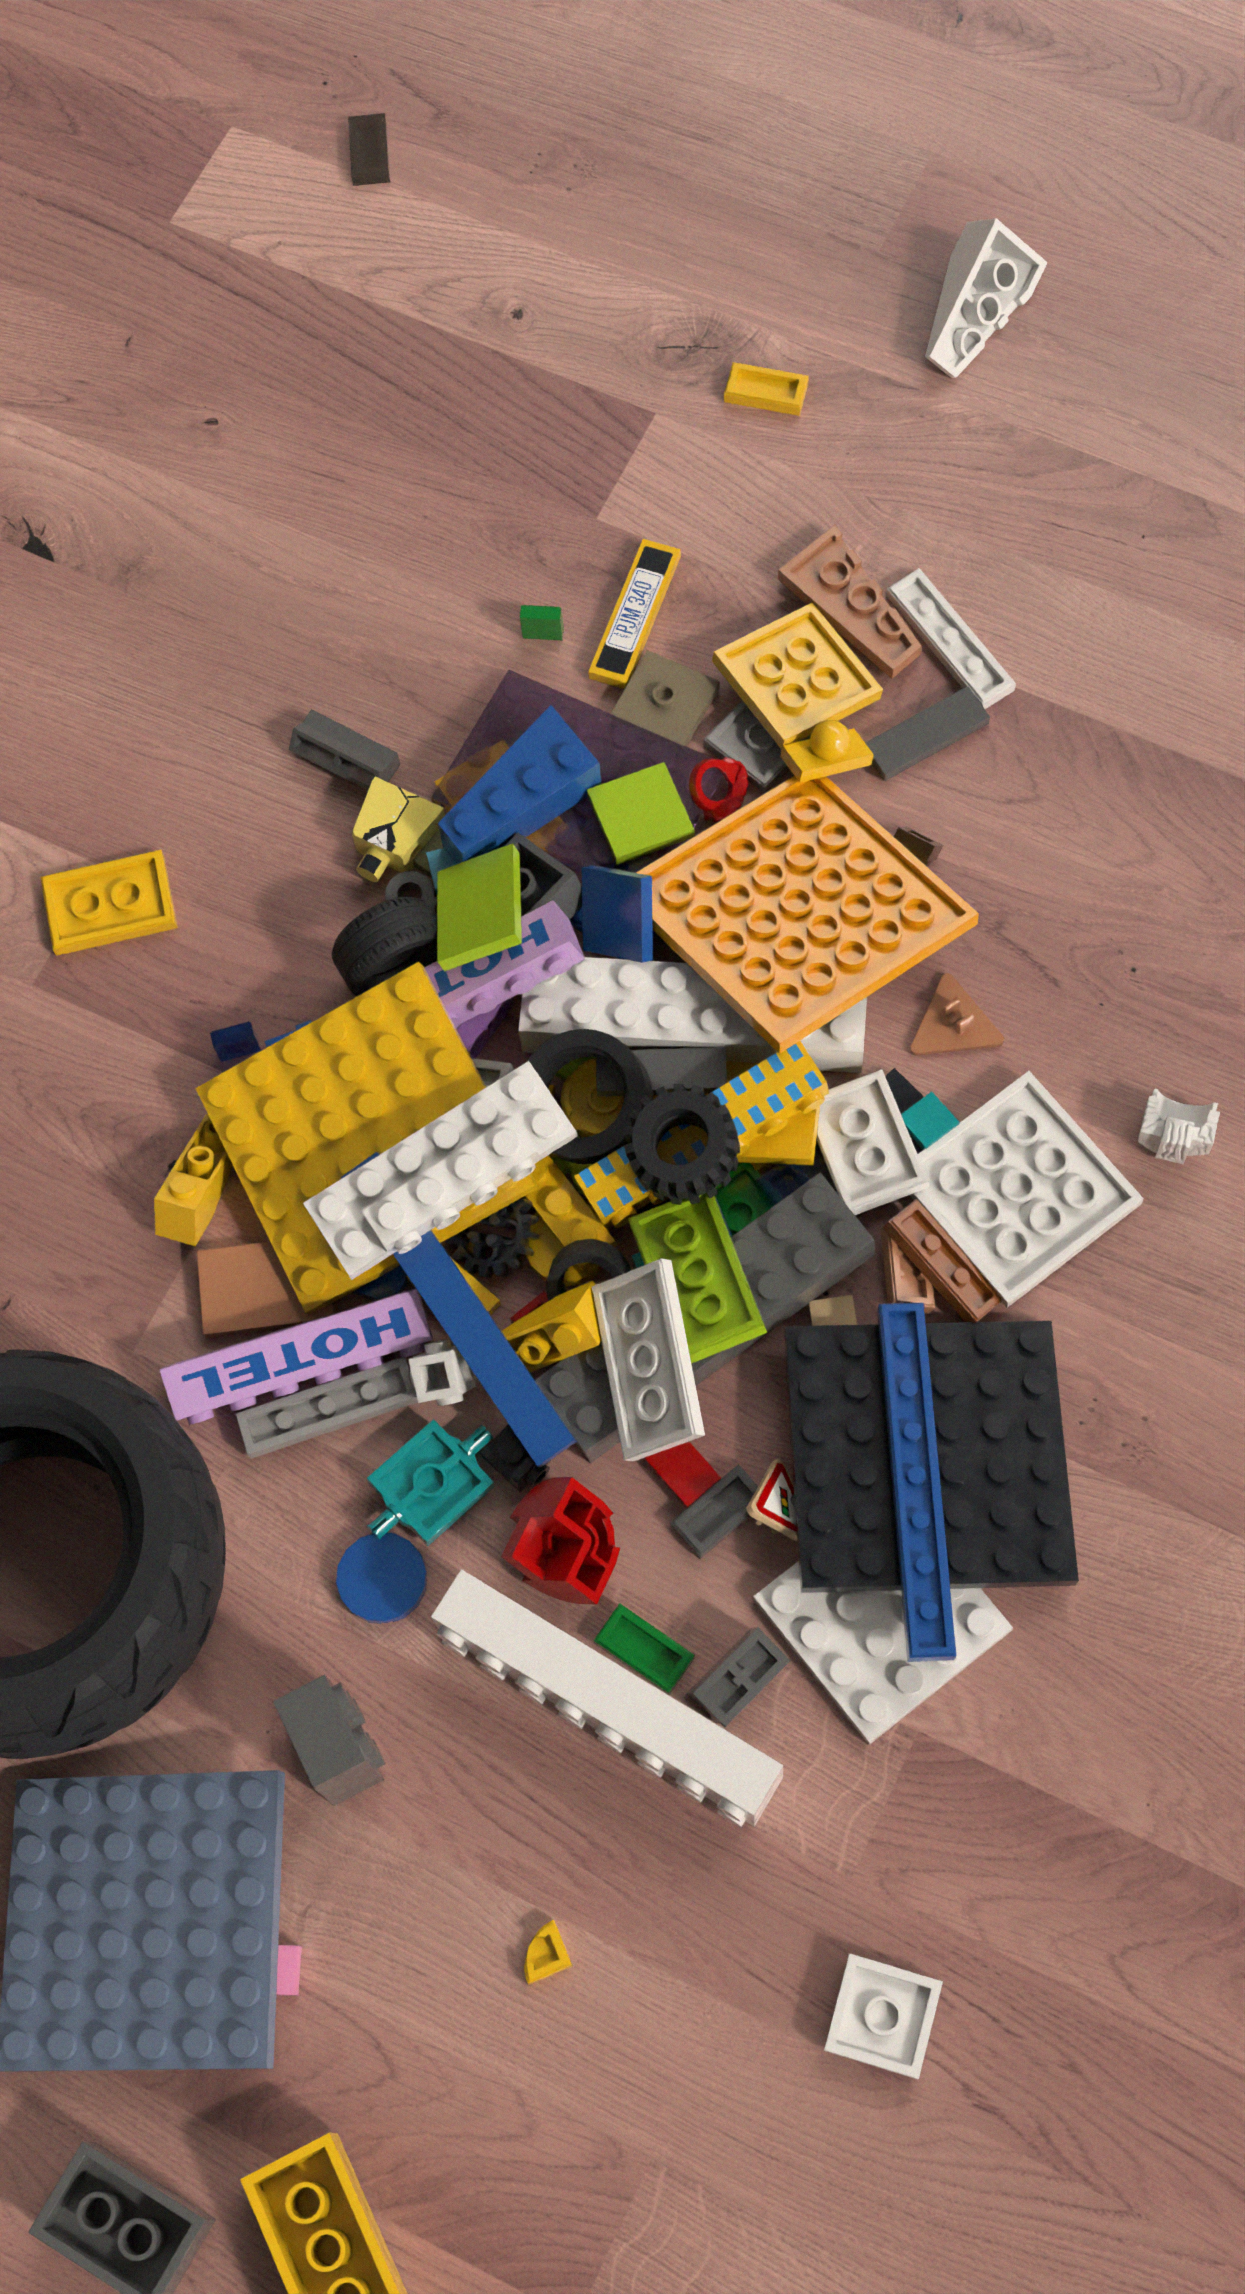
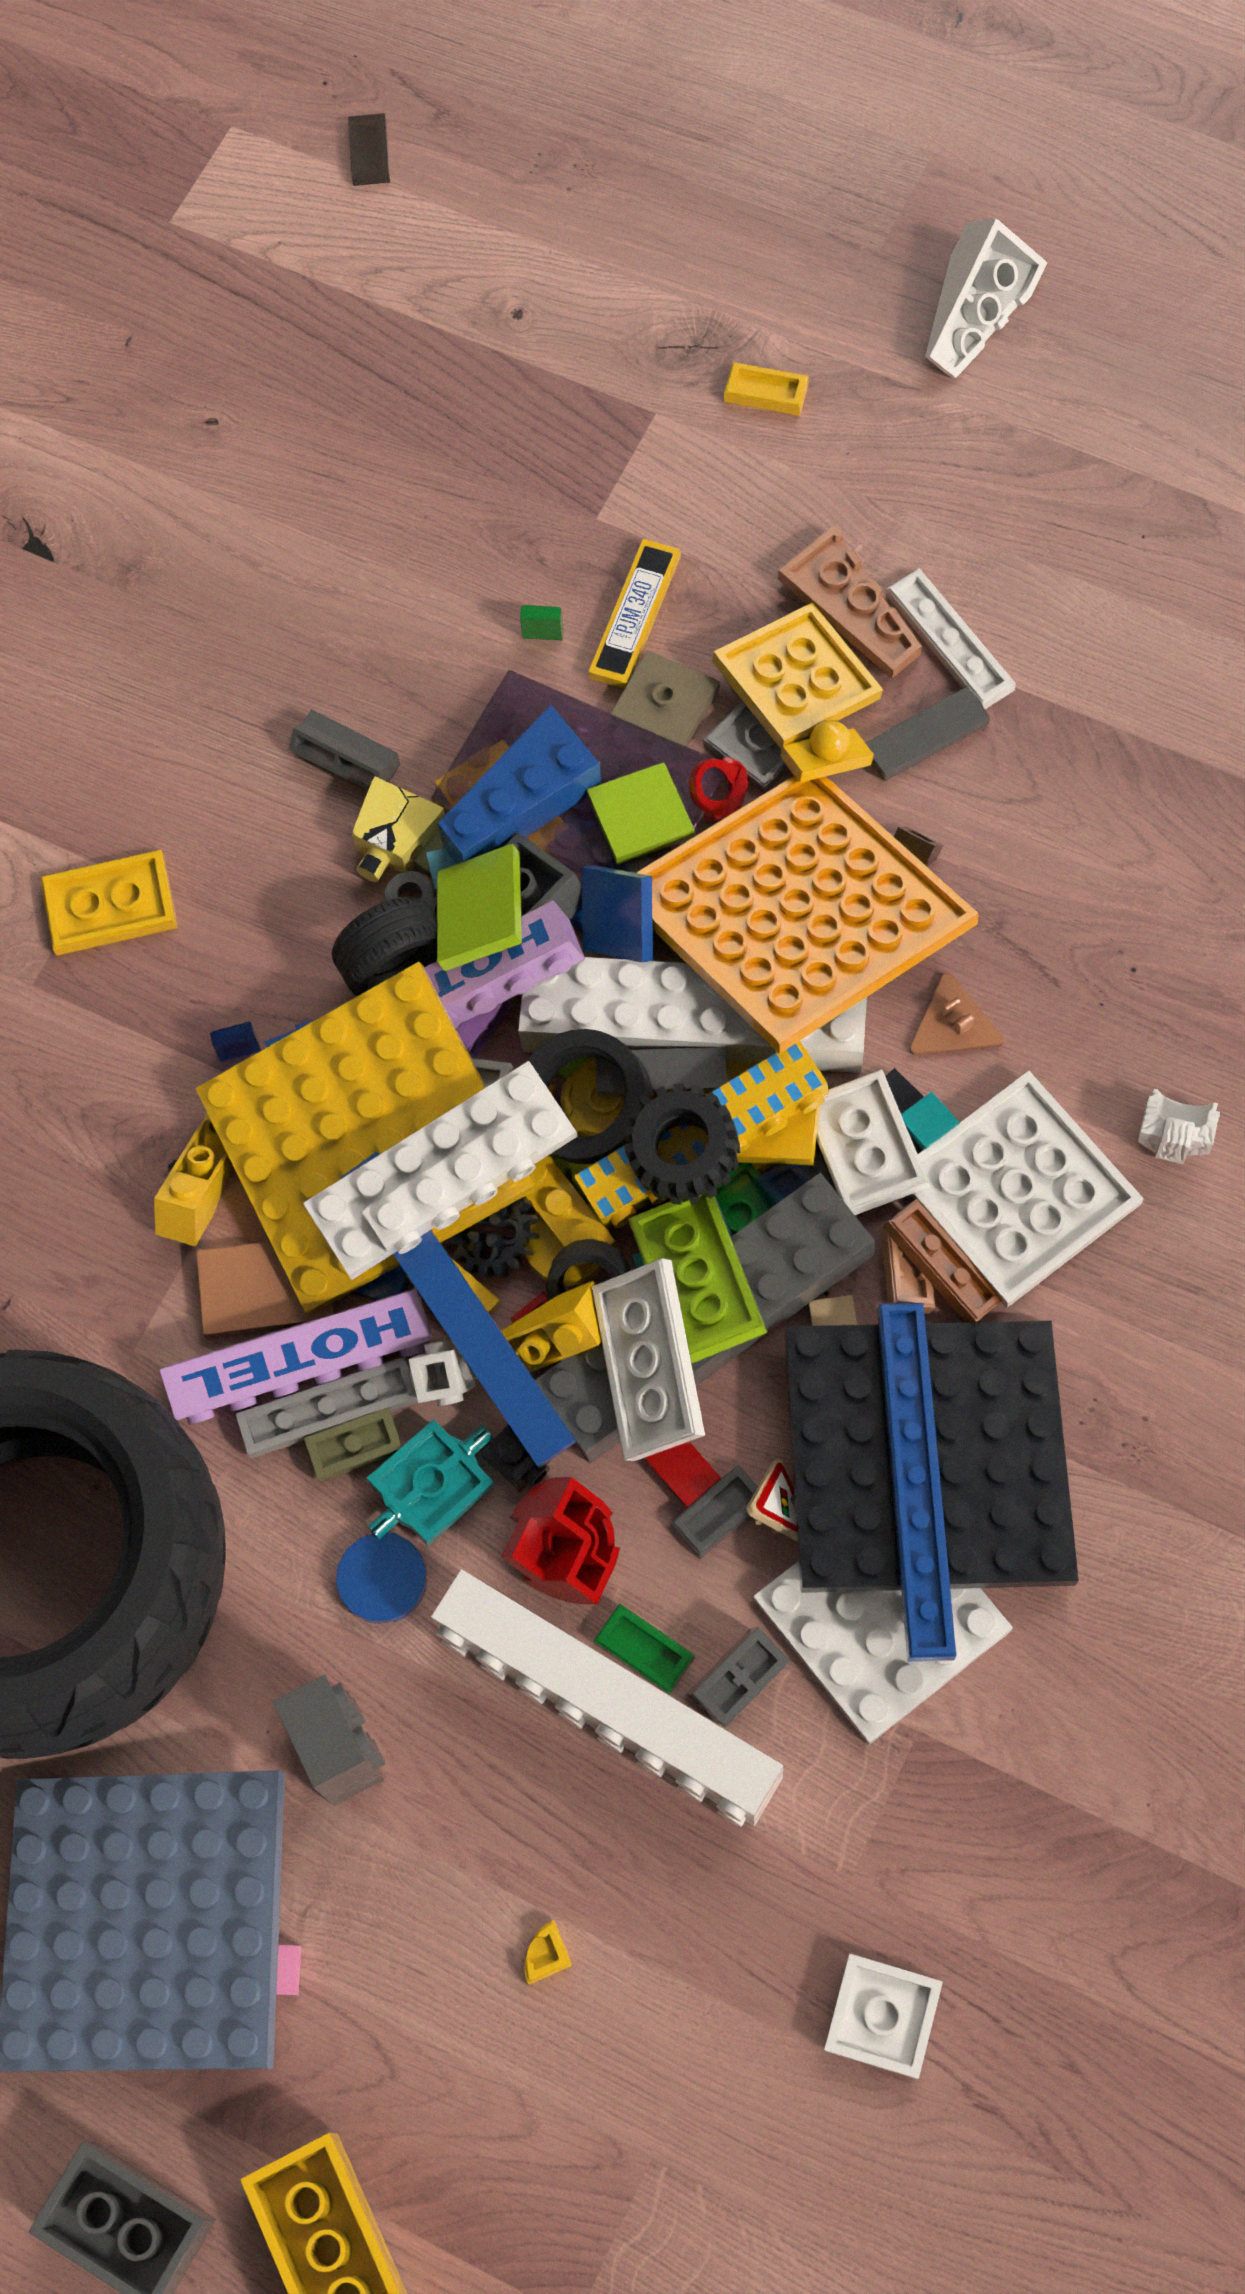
(353, 1445): none -> olive plate

